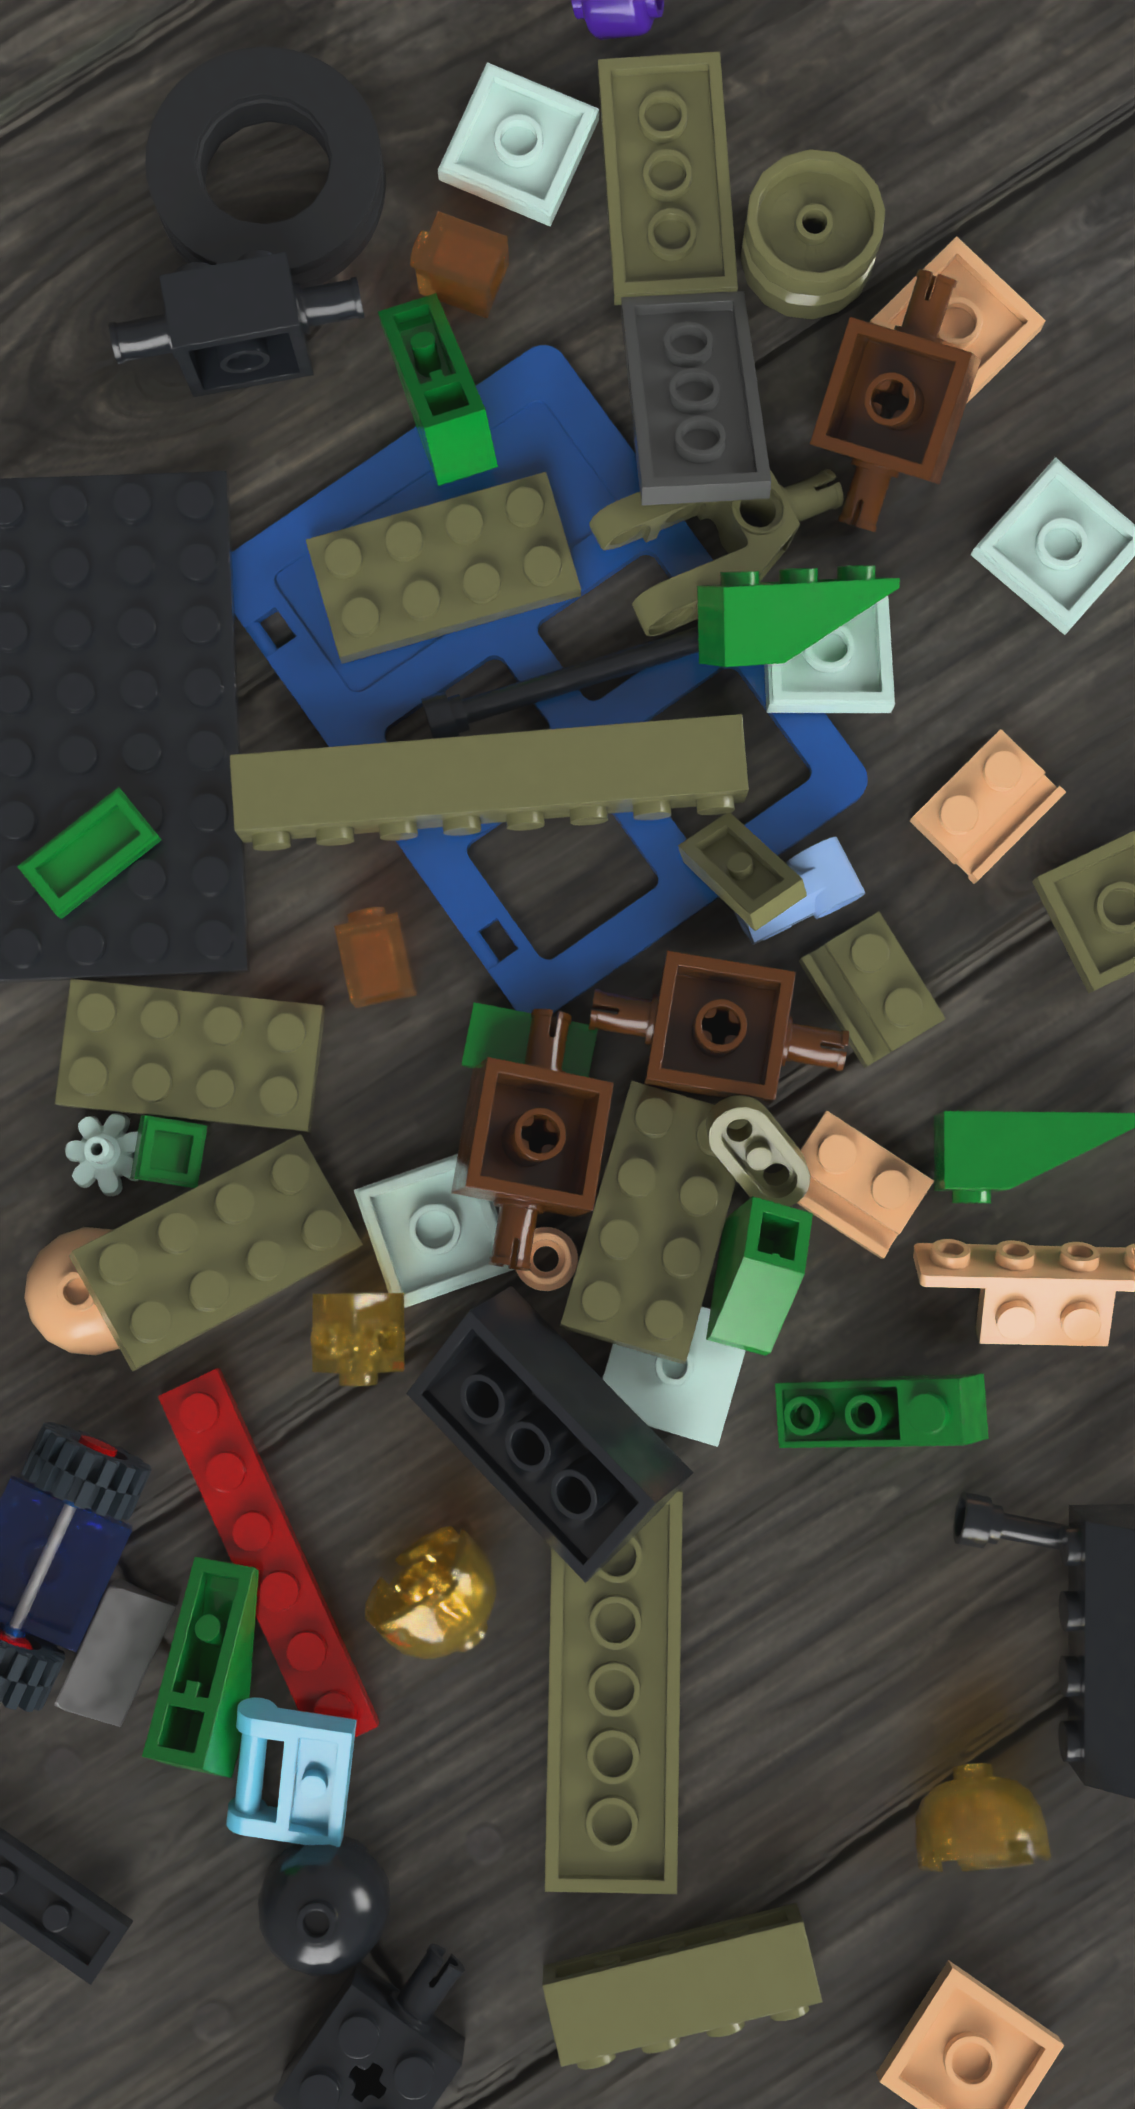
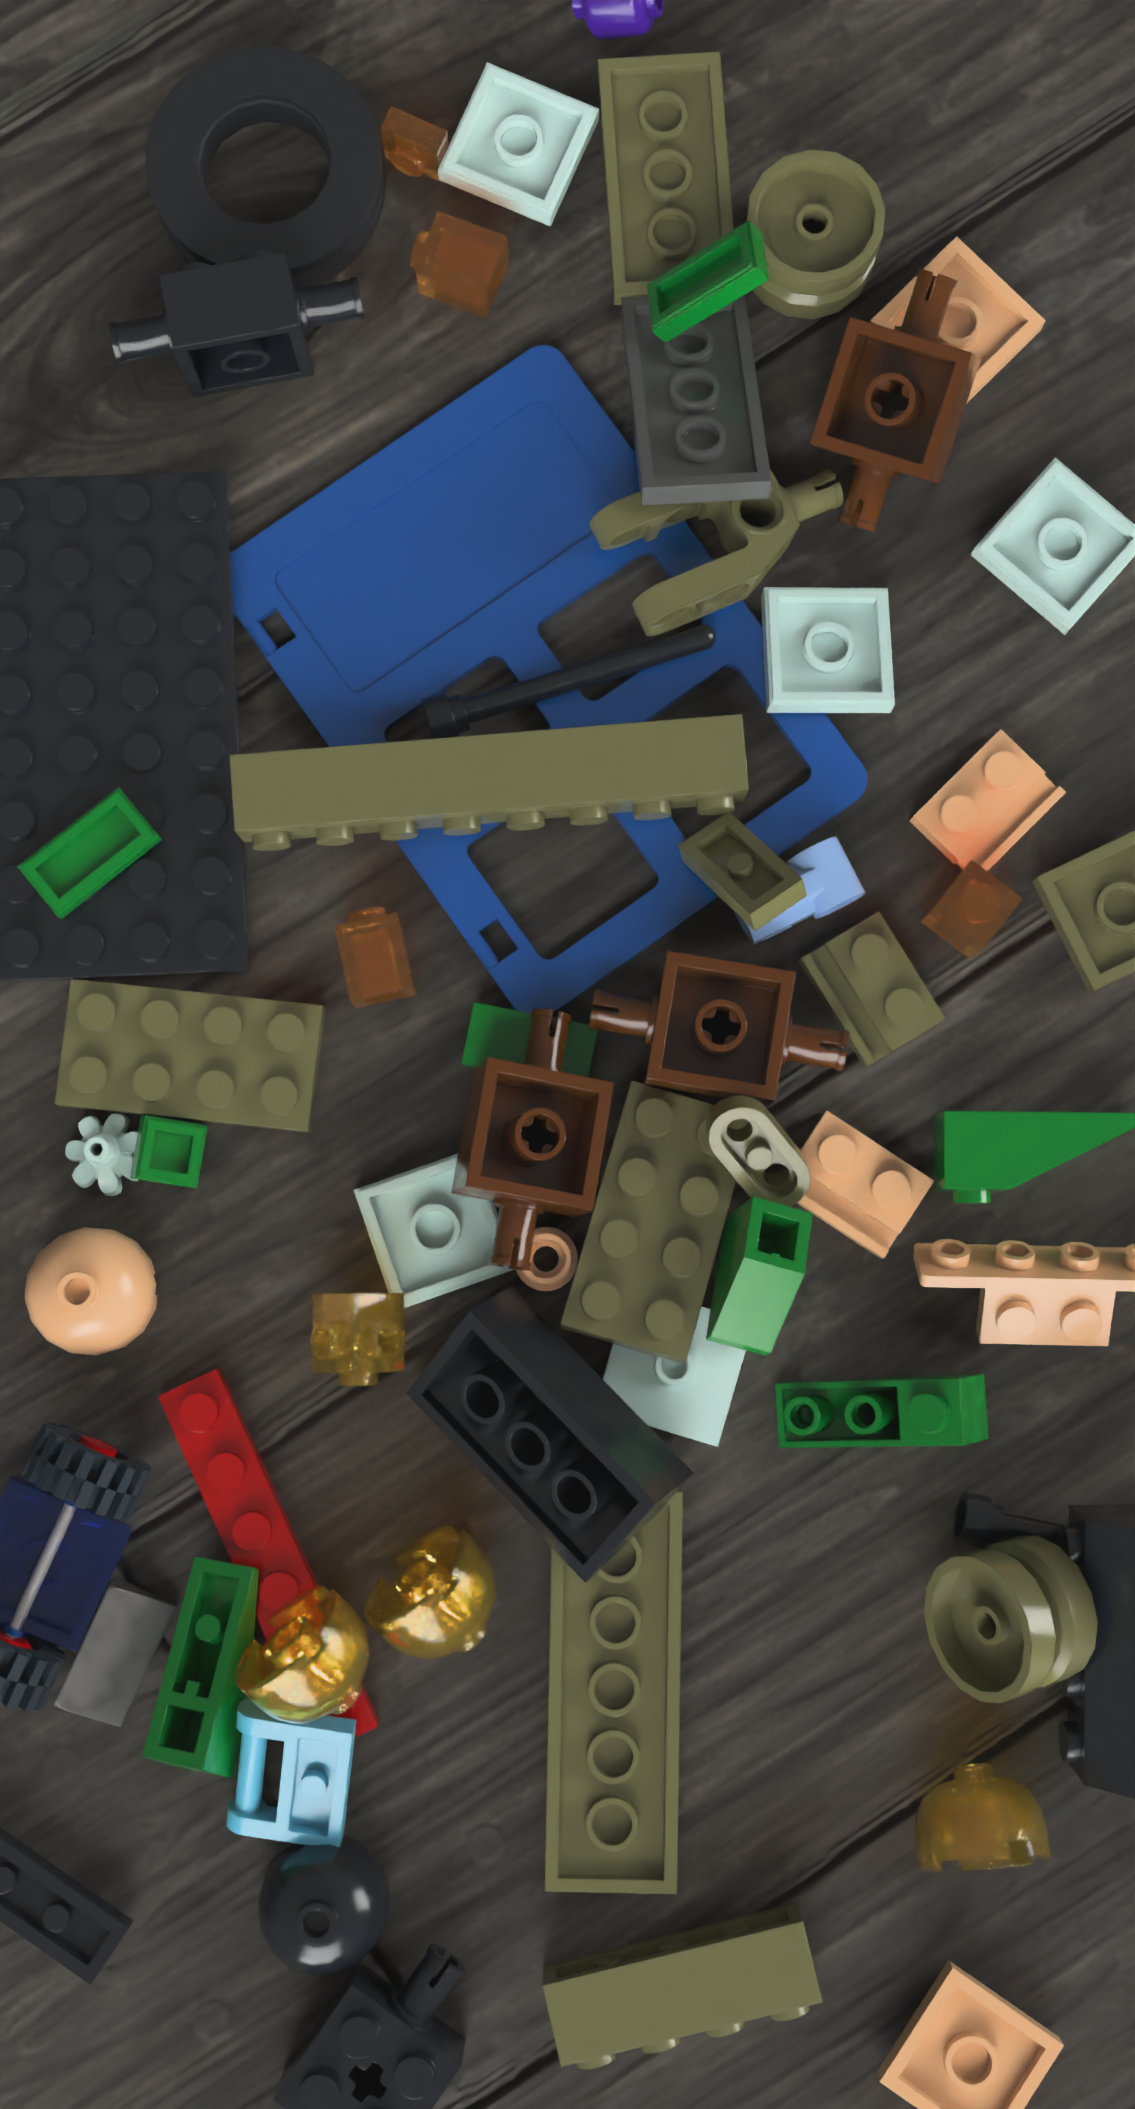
(215, 1251): olive plate -> none
(309, 1661): none -> clear yellow cylinder
(413, 144): none -> clear orange plate
(439, 389): green slope -> none
(443, 567): olive plate -> none
(707, 281): none -> green tile
(774, 621): green slope -> none
(971, 909): none -> clear orange brick
(1010, 1618): none -> olive wheel

